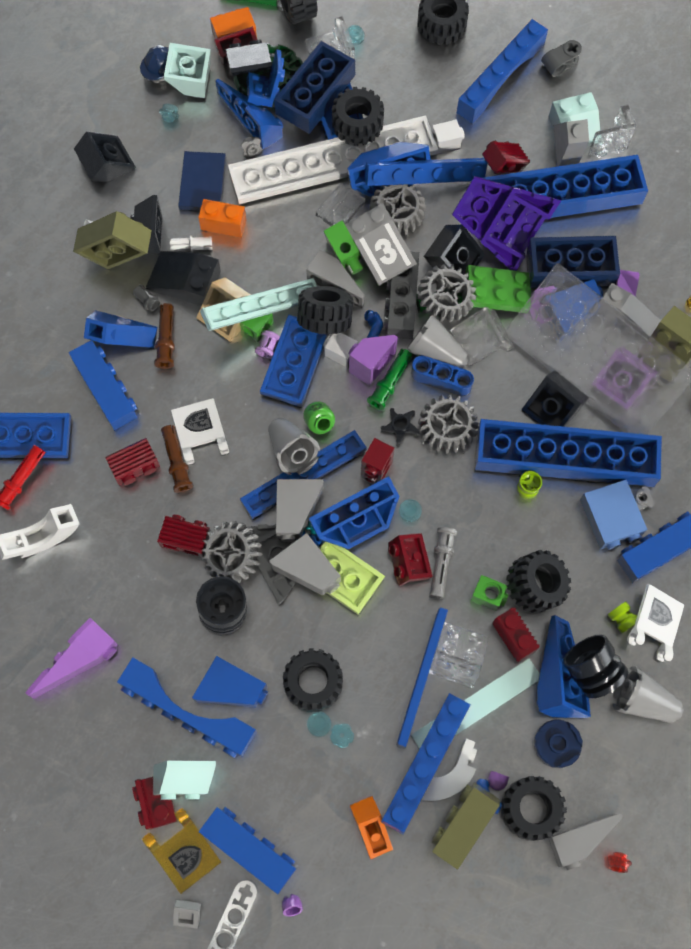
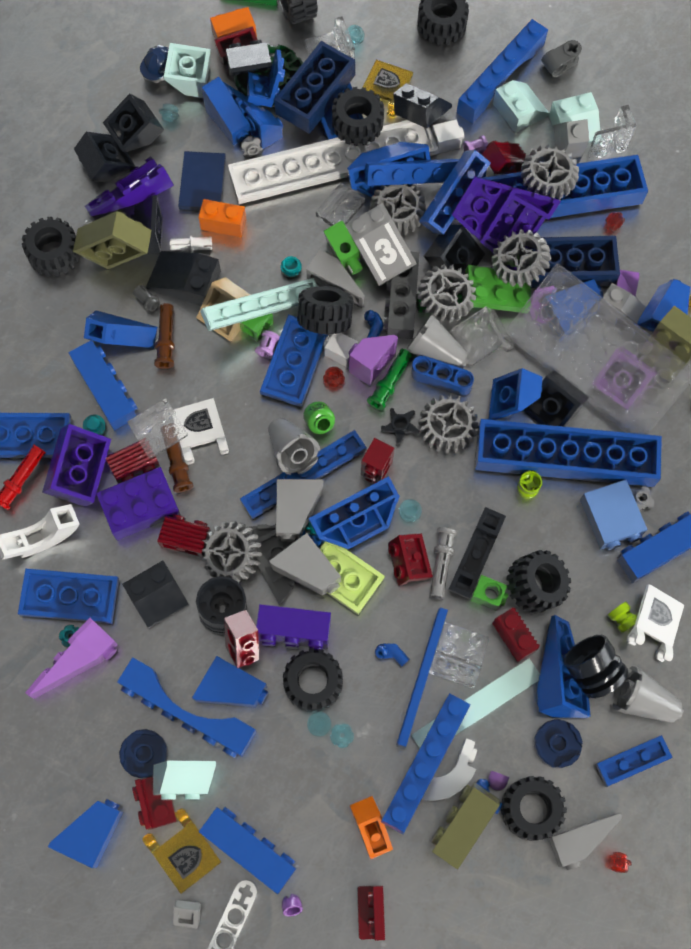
(46, 232): none -> black tyre
(63, 635): none -> teal plate
(68, 596): none -> blue plate
(76, 465): none -> dark purple brick
(89, 834): none -> blue slope
(94, 424): none -> teal plate
(133, 124): none -> black slope
(134, 188): none -> dark purple wedge
(137, 503): none -> dark purple brick
(141, 752): none -> dark blue tile
(155, 594): none -> black slope
(157, 428): none -> clear bracket
(225, 111): none -> blue slope
(241, 639): none -> brick
(291, 266): none -> teal plate
(293, 627): none -> dark purple brick
(334, 371): none -> clear red plate
(371, 912): none -> dark red bracket
(385, 80): none -> clear yellow flag
(391, 650): none -> blue arm
(419, 105): none -> black slope
(439, 212): none -> blue brick
(477, 553): none -> black slope
(478, 145): none -> lavender bush
(514, 250): none -> light grey gear
(514, 393): none -> blue slope
(518, 105): none -> light aqua slope
(563, 172): none -> light grey gear
(614, 221): none -> clear red plate
(633, 761): none -> blue plate
(666, 296): none -> blue slope

